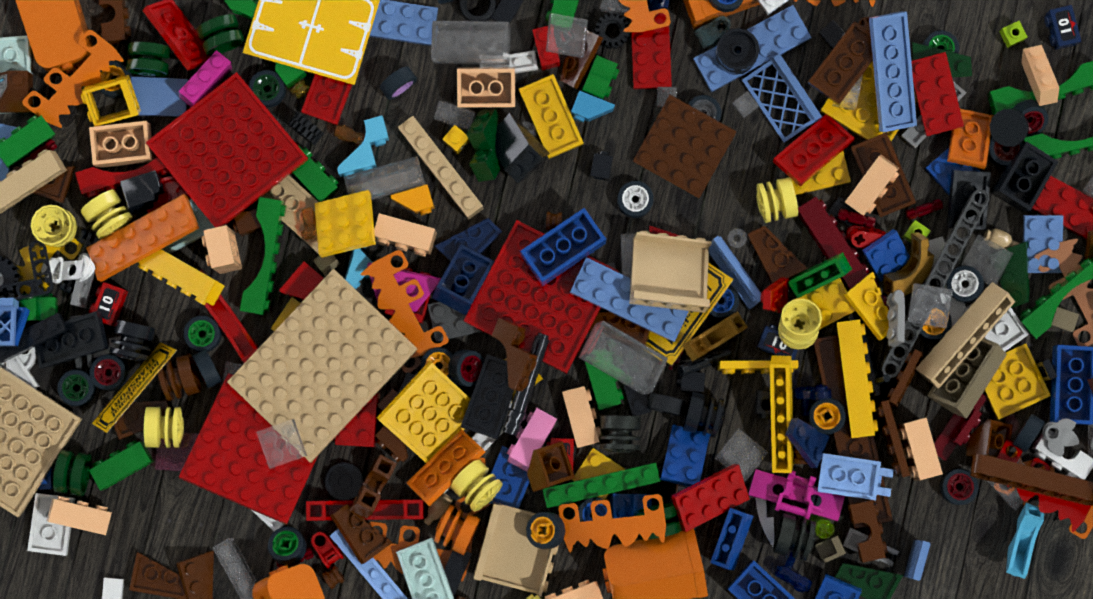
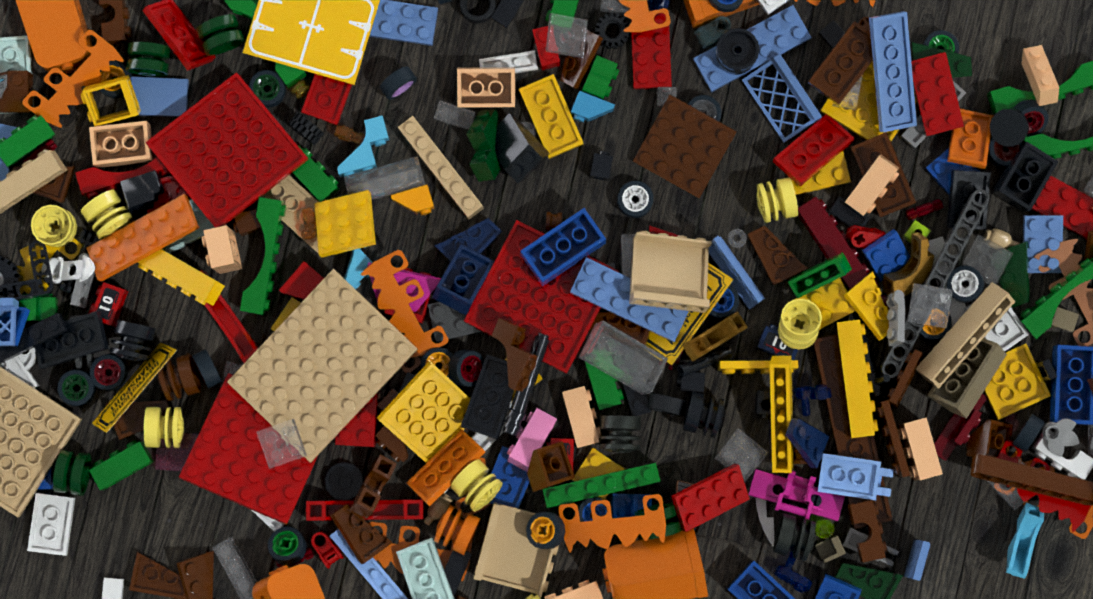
(79, 515): light nougat brick -> none
(197, 325): wheel -> none
(205, 79): dark pink brick -> none
(326, 264): dark tan panel -> none
(333, 577): reddish brown wheel -> none
(404, 235): light nougat brick -> none
(456, 139): yellow brick -> none
(470, 42): clear brick -> none
(684, 457): blue plate -> none
(731, 539): blue brick -> none
(745, 104): clear plate -> none
(775, 296): red wing -> none
(818, 419): wheel -> none
(856, 218): dark red axle -> none
(968, 483): wheel -> none
(1011, 40): lime plate -> none
(1062, 27): dark blue brick -> none

